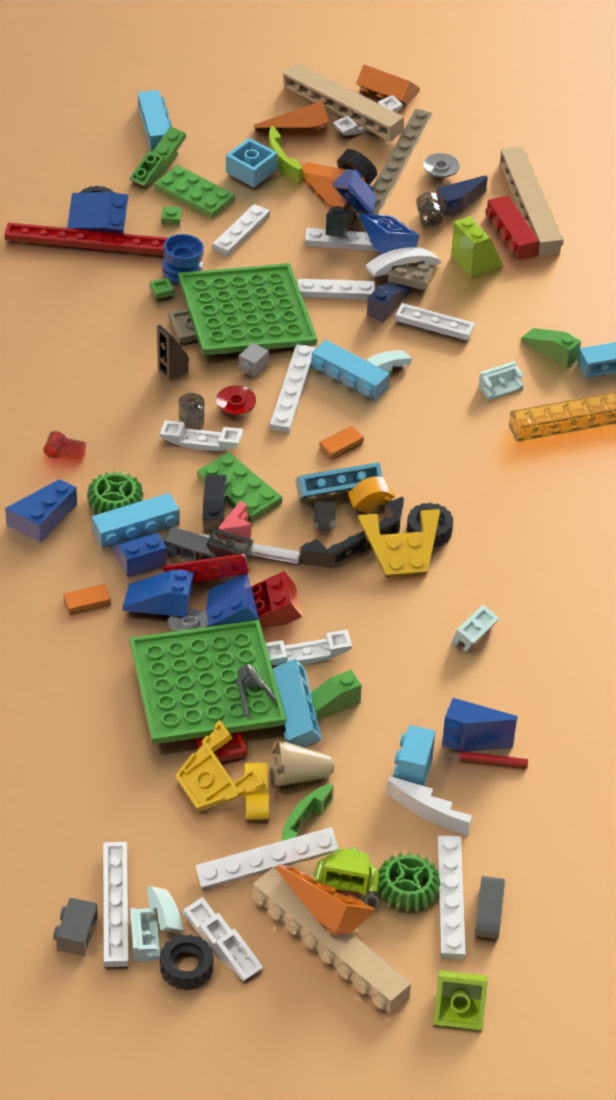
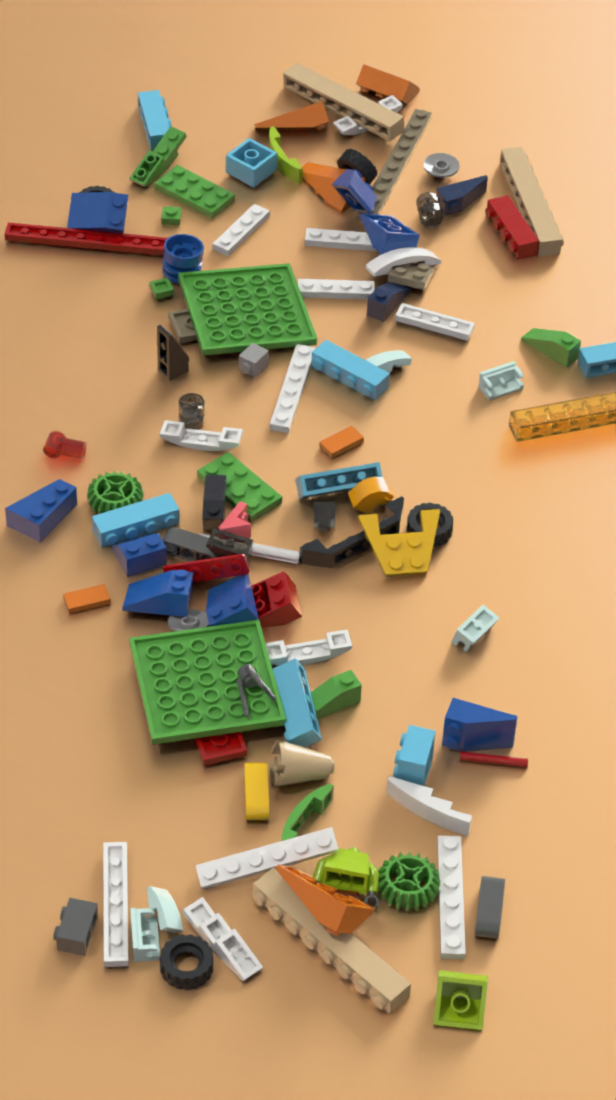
(207, 779): yellow wing -> none
(236, 400): red dish -> none
(339, 221): black slope -> none
(473, 248): lime slope -> none

